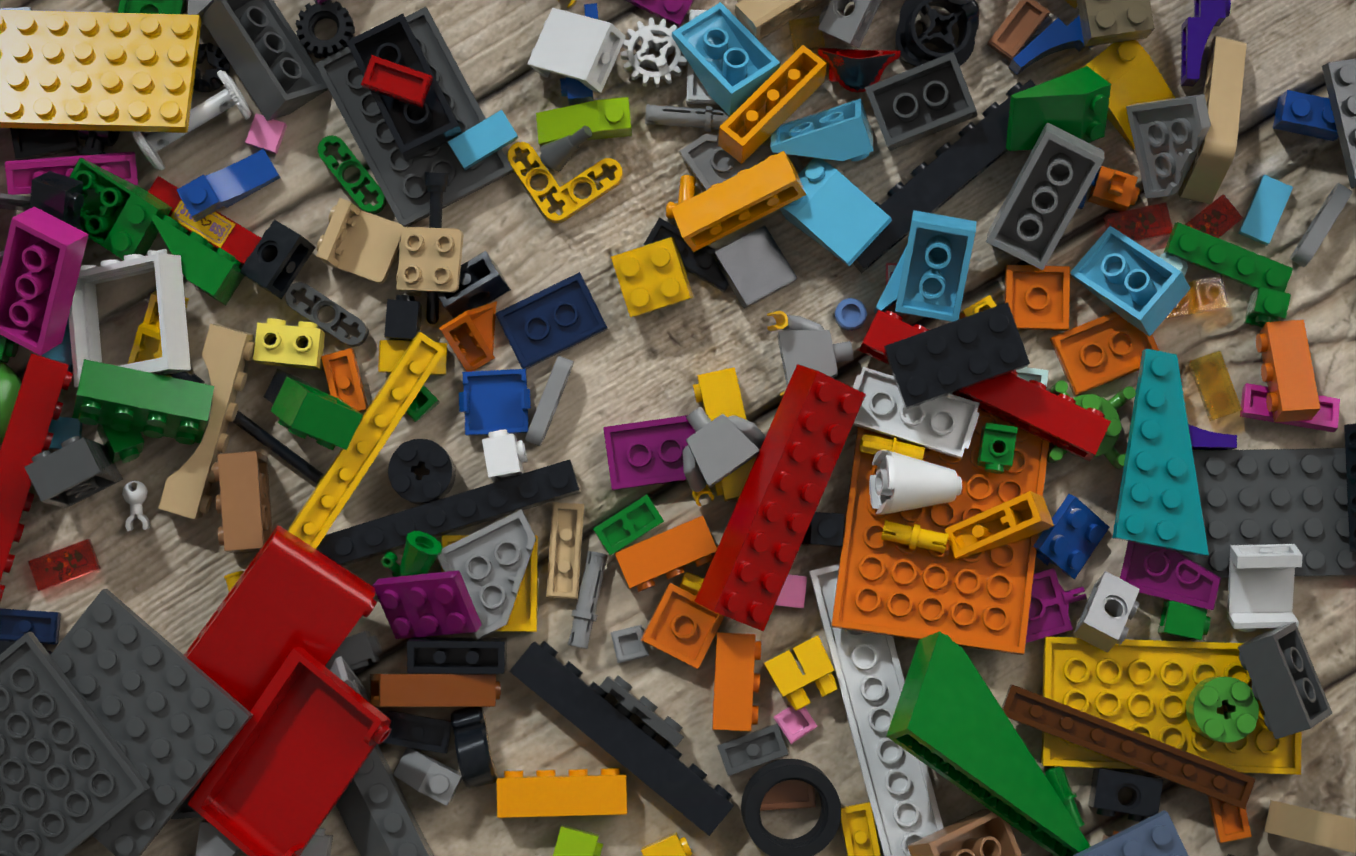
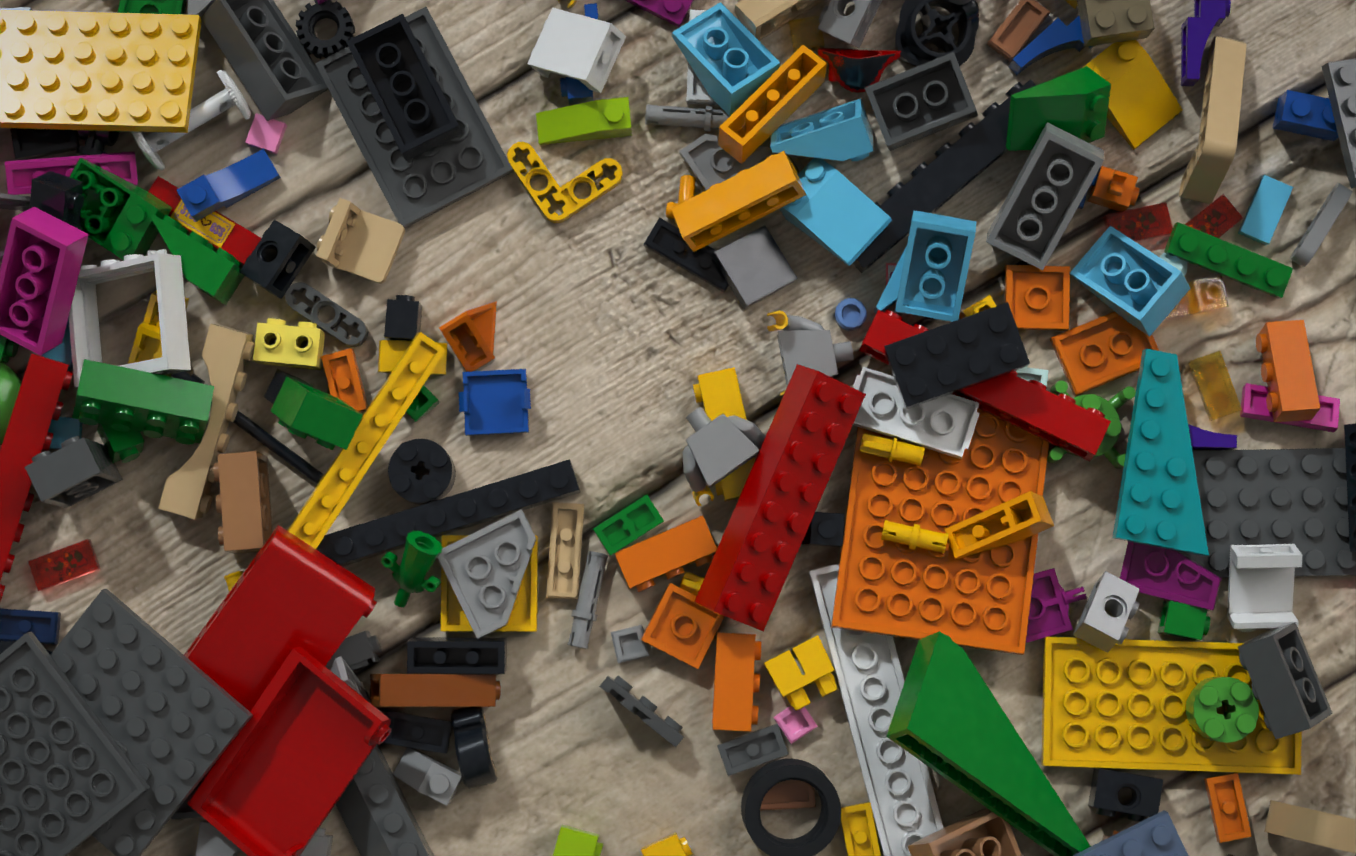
(135, 499): white arm -> none
(216, 58): black gear -> none
(344, 152): green beam -> none
(396, 81): red tile -> none
(427, 604): magenta plate -> none
(429, 260): tan bracket -> none
(436, 185): black piece -> none
(478, 286): black brick -> none
(483, 139): medium azure tile -> none
(503, 455): white brick -> none
(549, 401): light grey beam -> none
(551, 321): dark blue tile -> none
(558, 152): dark grey cone -> none
(563, 794): light orange brick -> none
(622, 738): black brick -> none
(643, 59): white gear -> none
(647, 452): magenta plate -> none
(652, 277): yellow brick -> none
(793, 592): bright pink tile -> none
(910, 483): white cone -> none
(987, 457): green brick -> none
(1059, 782): green axle -> none
(1071, 538): blue piece -> none
(1128, 746): reddish brown plate -> none
(1167, 140): light grey plate -> none
(1266, 306): green brick -> none

